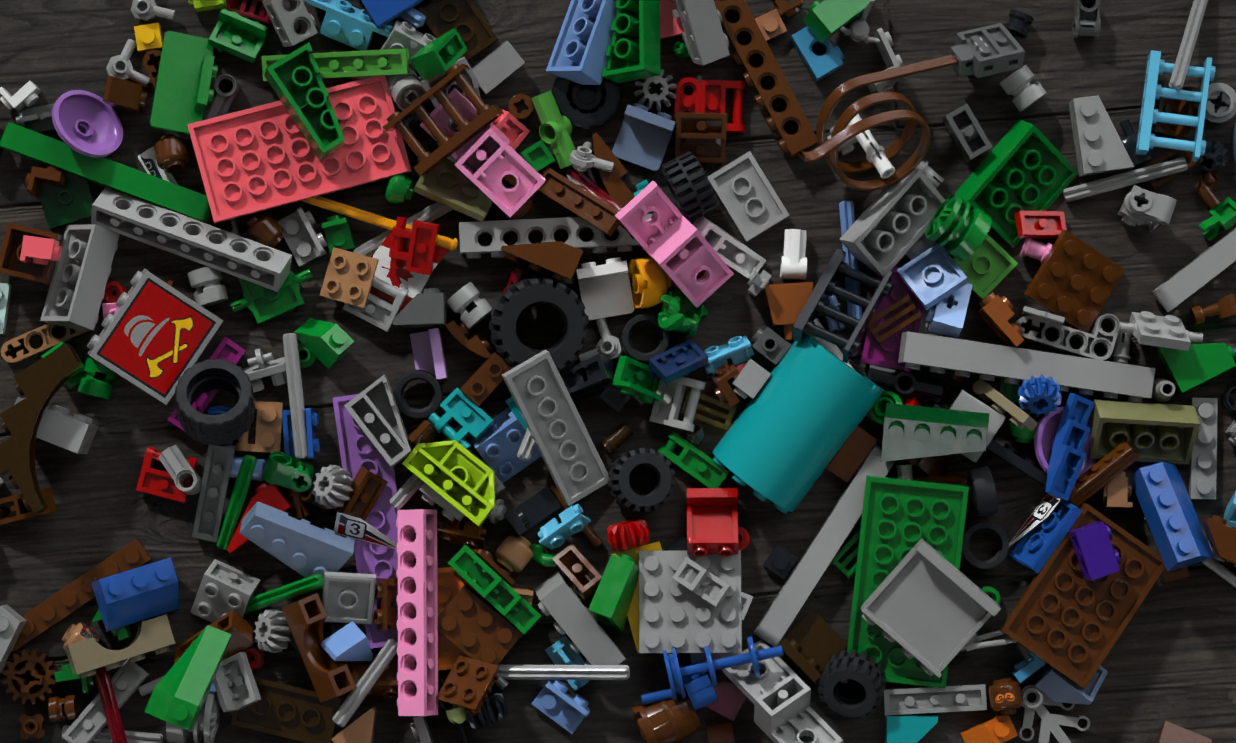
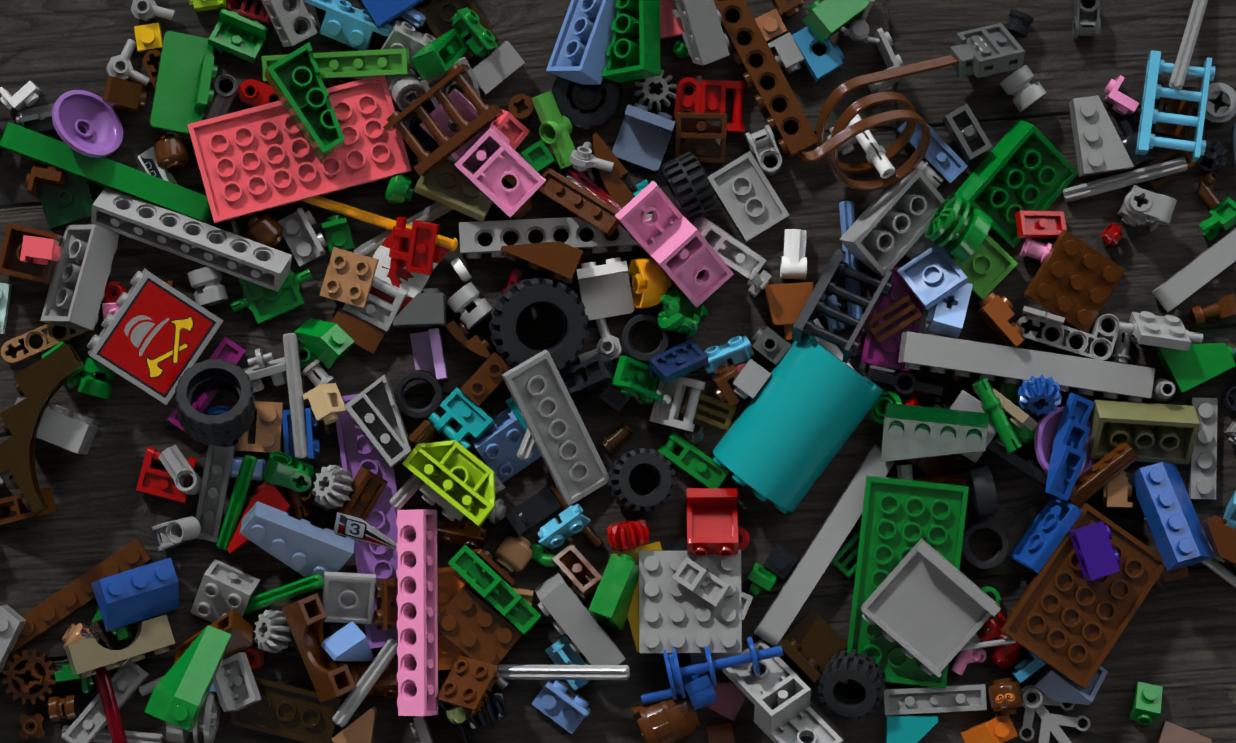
(176, 532): none -> light grey piece
(262, 93): none -> red plate
(315, 366): none -> light grey bush
(326, 402): none -> tan brick
(361, 331): none -> reddish brown slope
(461, 270): none -> white tile
(482, 39): none -> green hinge
(761, 578): none -> green tile
(762, 146): none -> light grey piece
(787, 53): none -> light grey brick
(852, 454): reddish brown slope -> none
(939, 154): none -> medium blue plate
(965, 658): none -> bright pink arm
(992, 406): none -> green pin
(1003, 655): none -> red animal
(1039, 514): sticker -> none
(1112, 234): none -> red plate
(1121, 103): none -> bright pink bracket
(1146, 703): none -> green bracket

